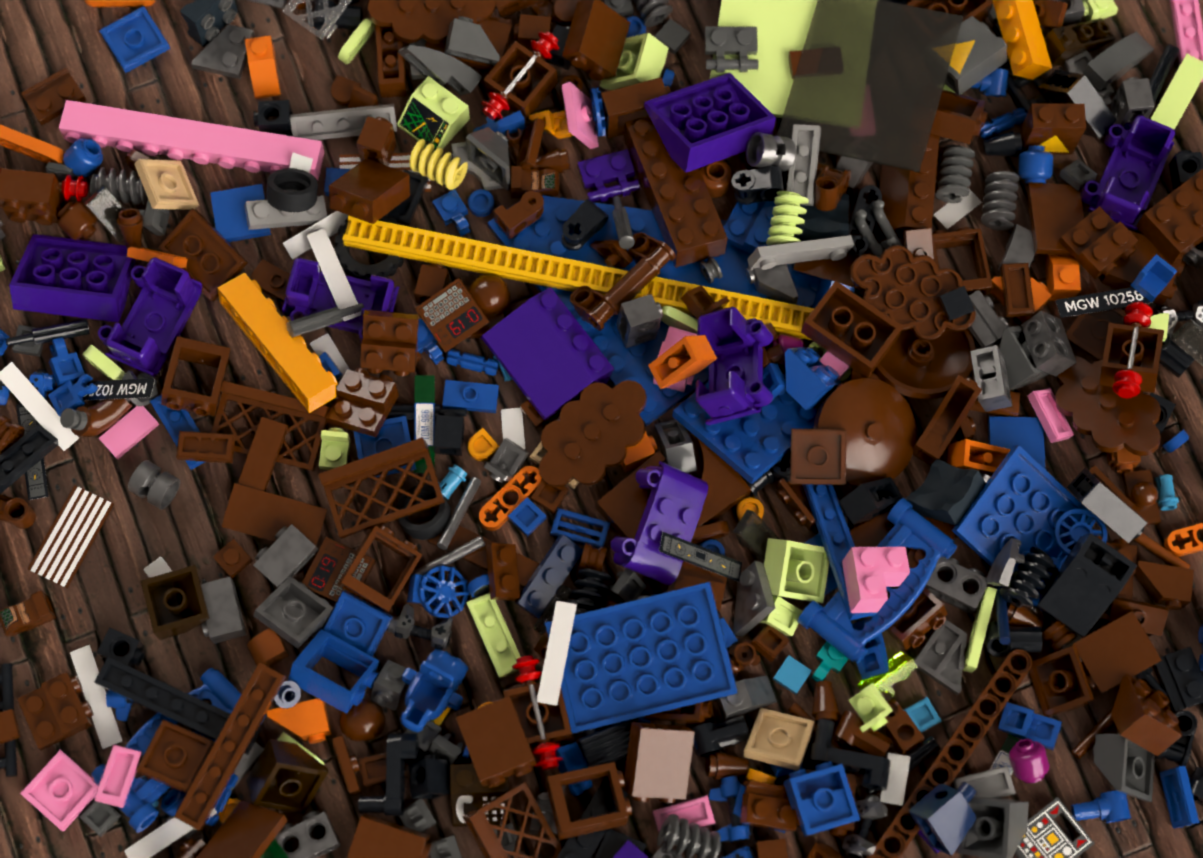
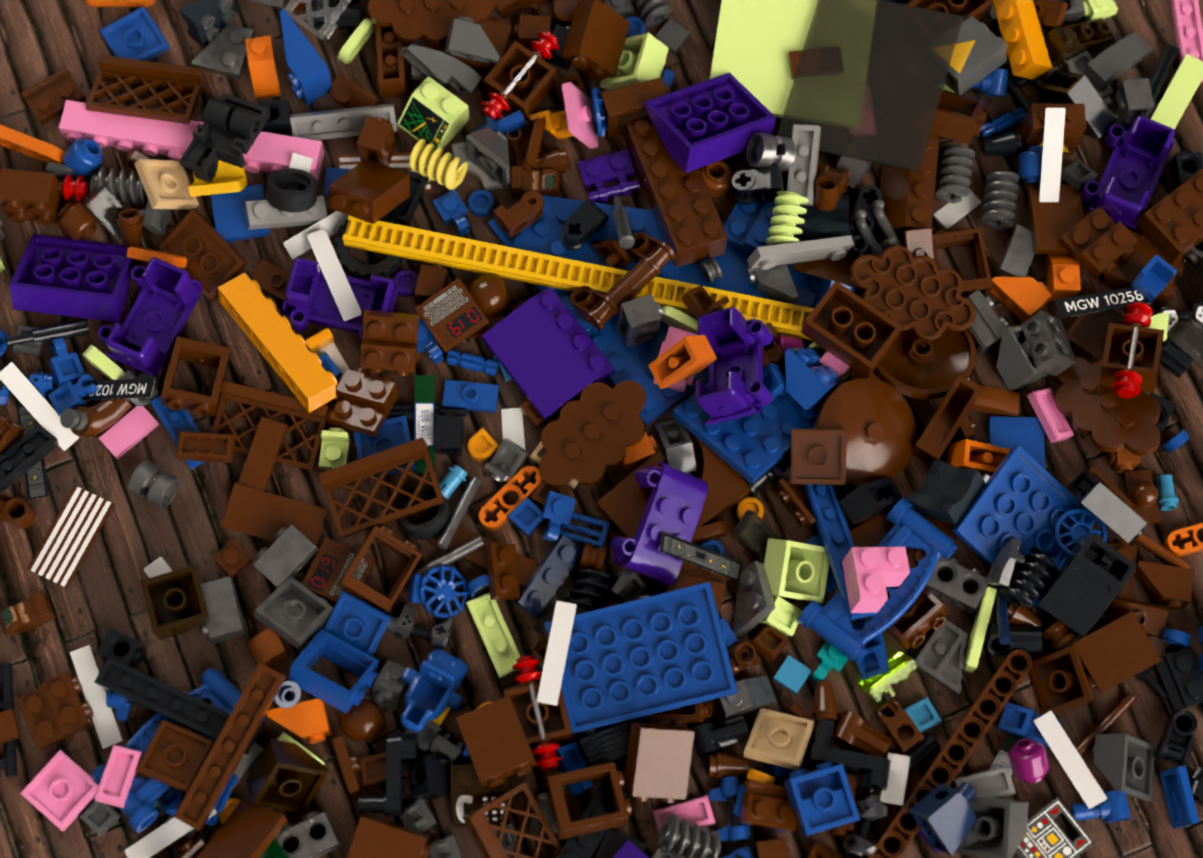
(147, 76): none -> reddish brown fence
(225, 135): none -> black plate
(227, 180): none -> yellow panel
(306, 68): none -> blue slope
(319, 340): none -> light orange tile
(320, 320): dark grey axle -> none
(407, 282): none -> dark purple tile
(558, 512): none -> blue plate
(731, 41): dark grey plate -> none
(871, 707): yellowish green bracket -> none
(956, 303): black tile -> none
(991, 377): flat silver brick -> none
(1017, 290): reddish brown tile -> none
(1052, 154): none -> white sticker
(1070, 759): none -> white sticker
(1145, 716): reddish brown slope -> none
(1176, 637): none -> blue tile

